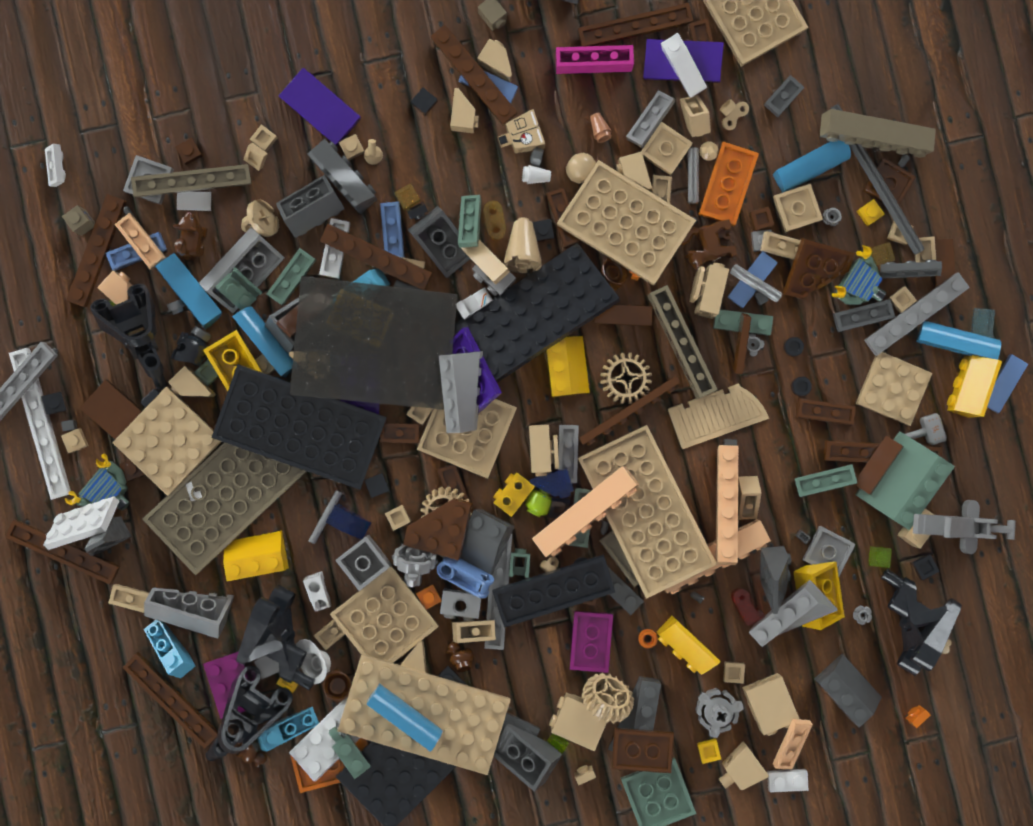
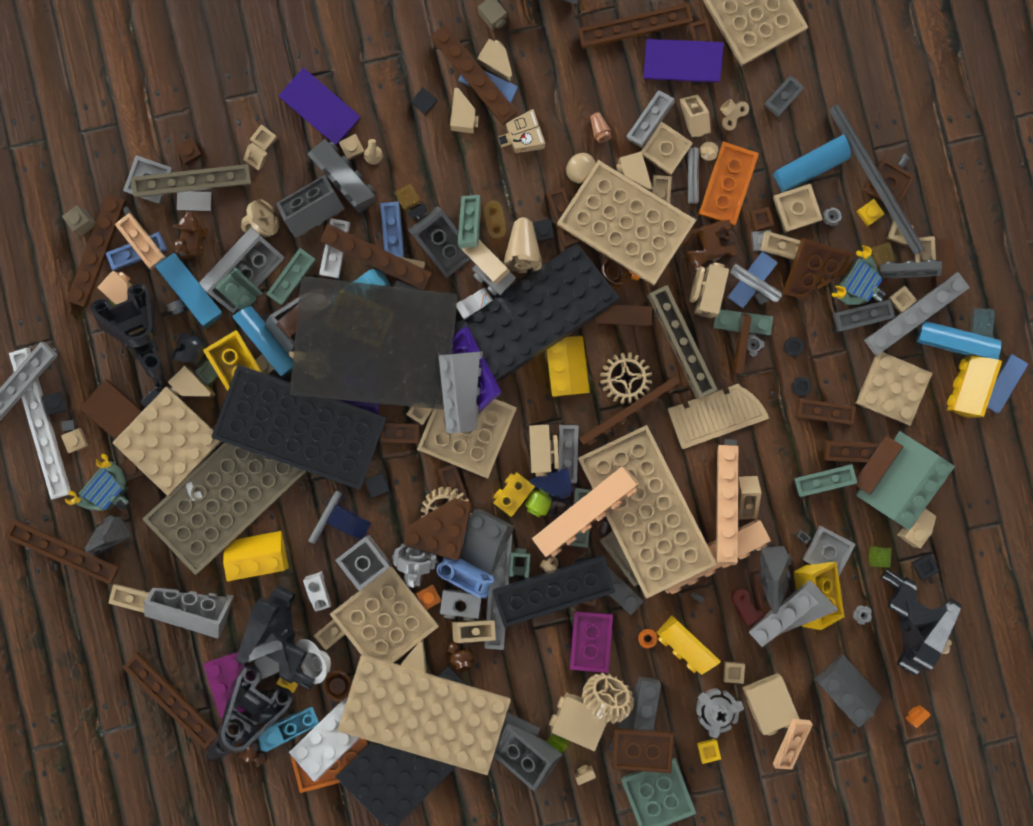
(54, 164): white plate -> none
(81, 523): white plate -> none
(169, 649): medium azure slope -> none
(201, 333): dark grey tile -> none
(349, 753): sand green plate -> none
(398, 517): tan plate -> none
(404, 717): dark azure brick -> none
(535, 175): white cone -> none
(536, 157): dark grey tile -> none
(594, 59): dark pink brick -> none
(683, 65): white slope -> none
(742, 768): tan torso -> none
(788, 780): white plate -> none
(877, 132): dark tan brick -> none
(931, 428): light grey piece -> none
(967, 527): light grey piece -> none

